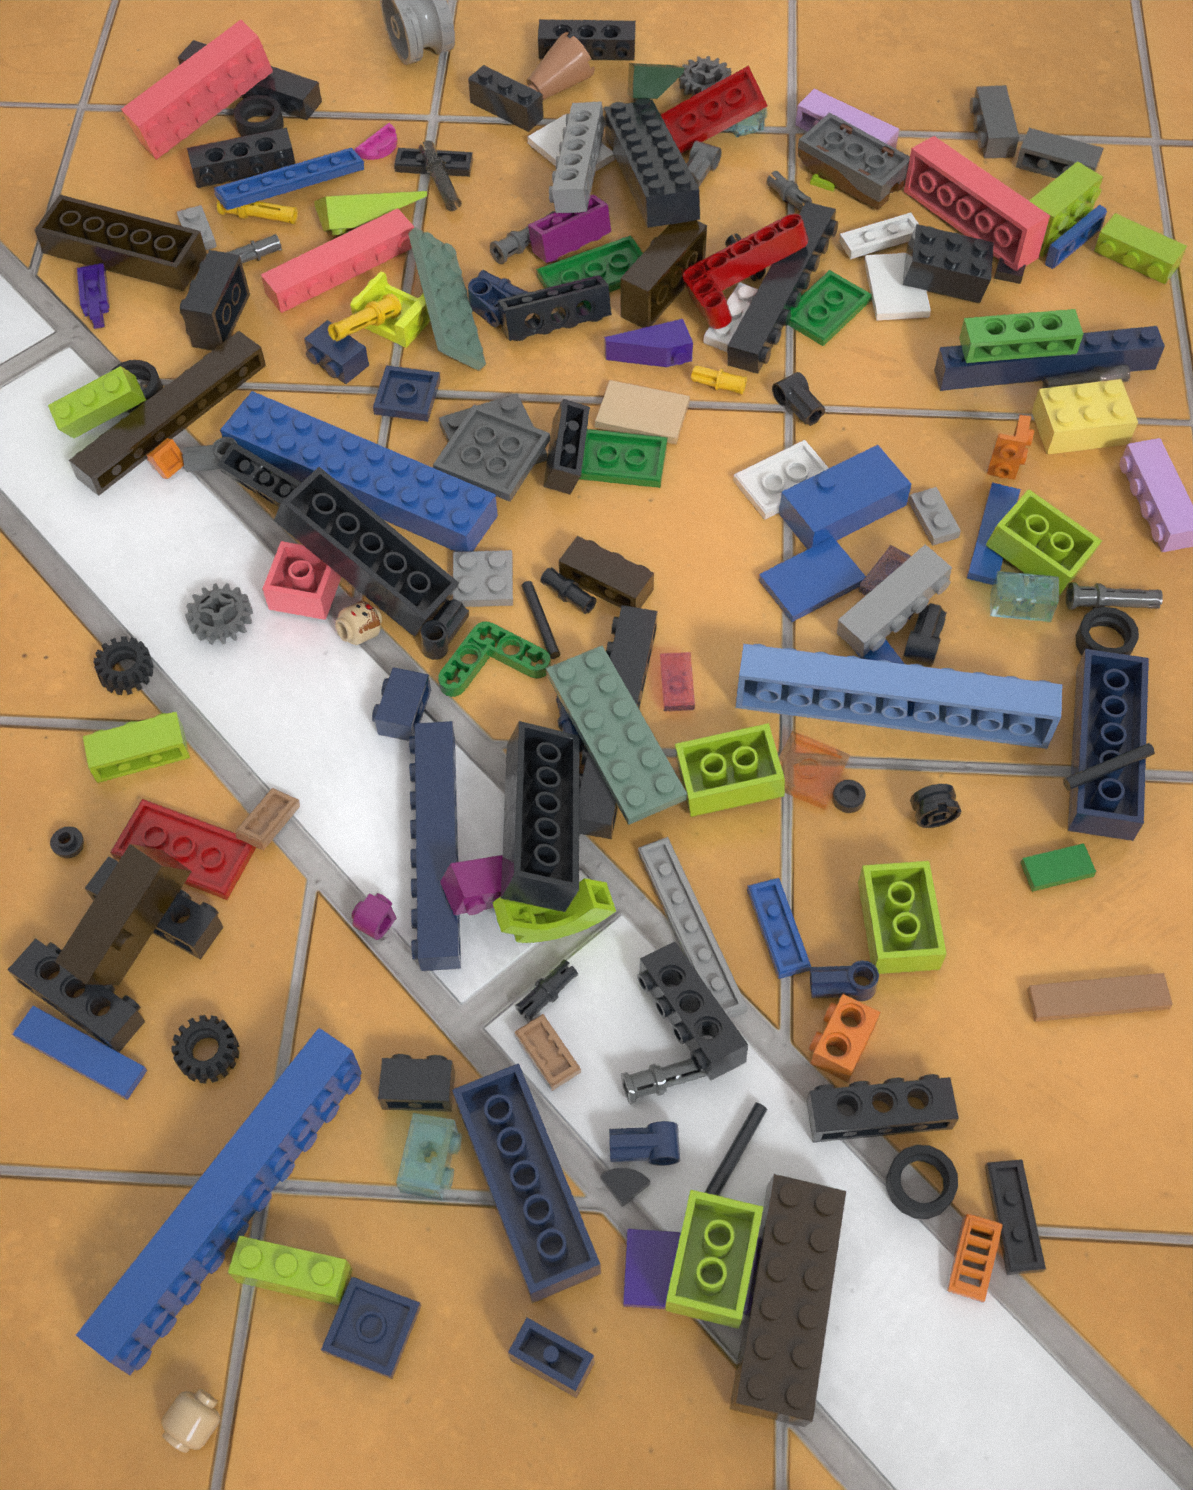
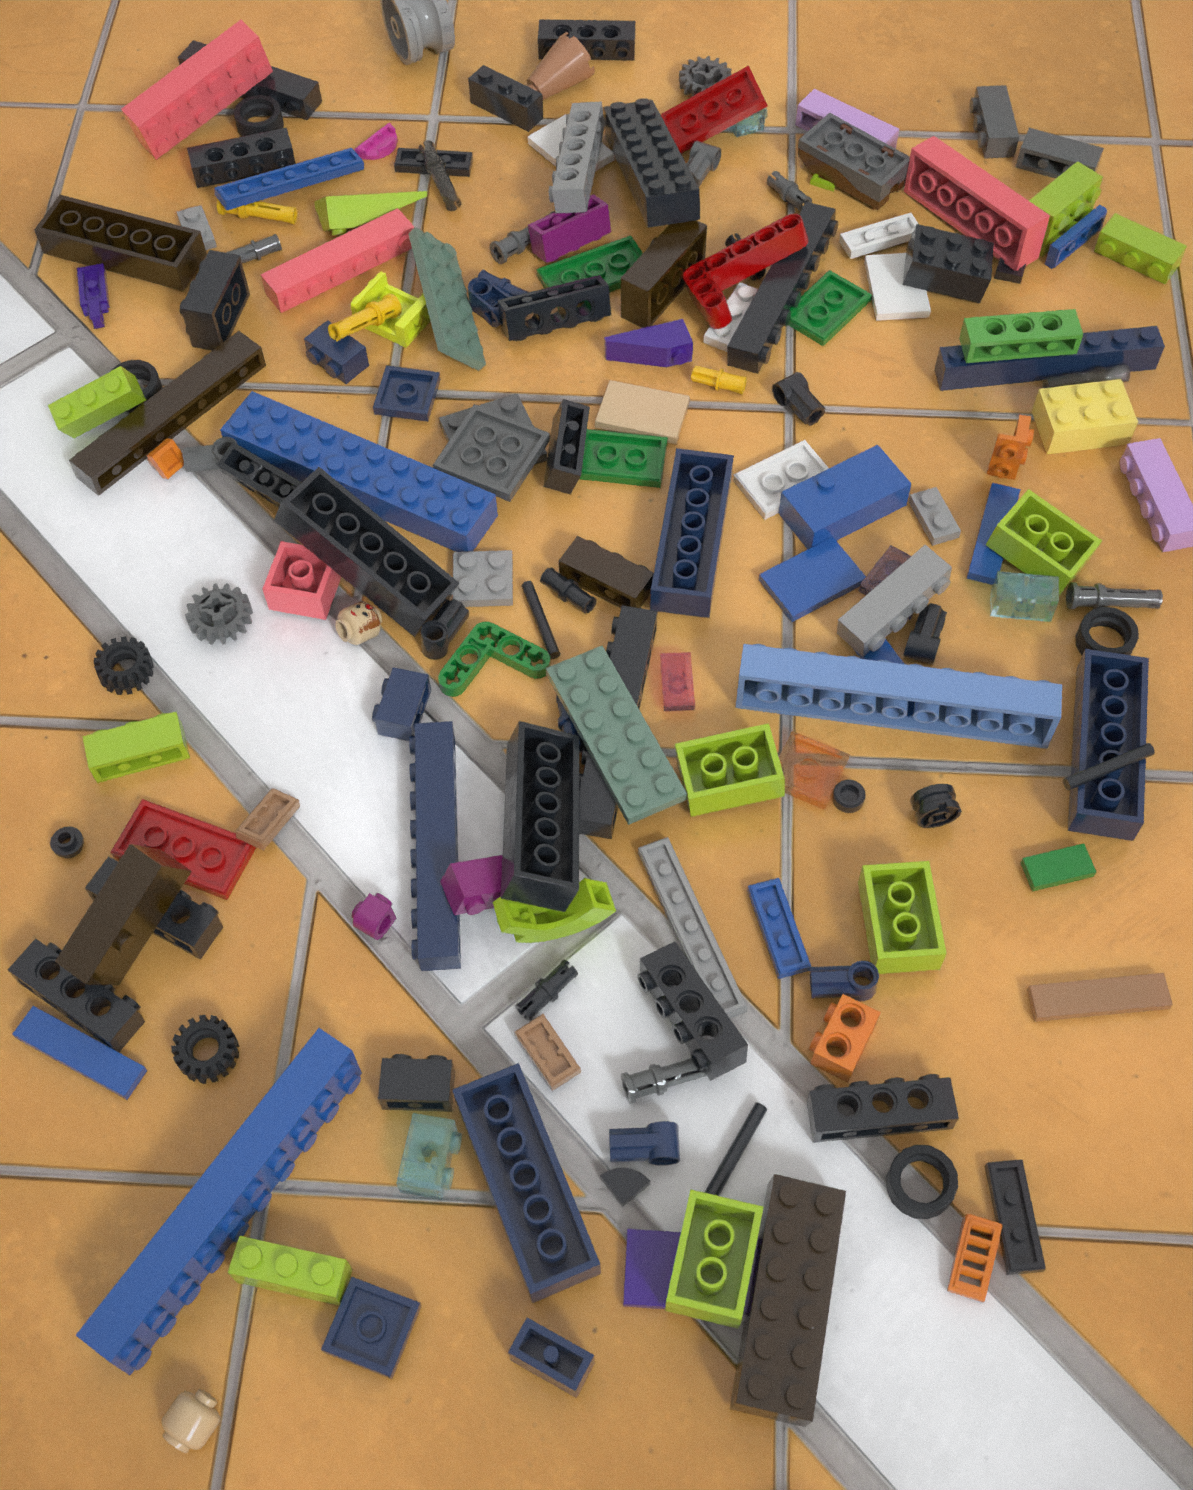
(651, 80): dark green slope -> none
(692, 533): none -> dark blue brick

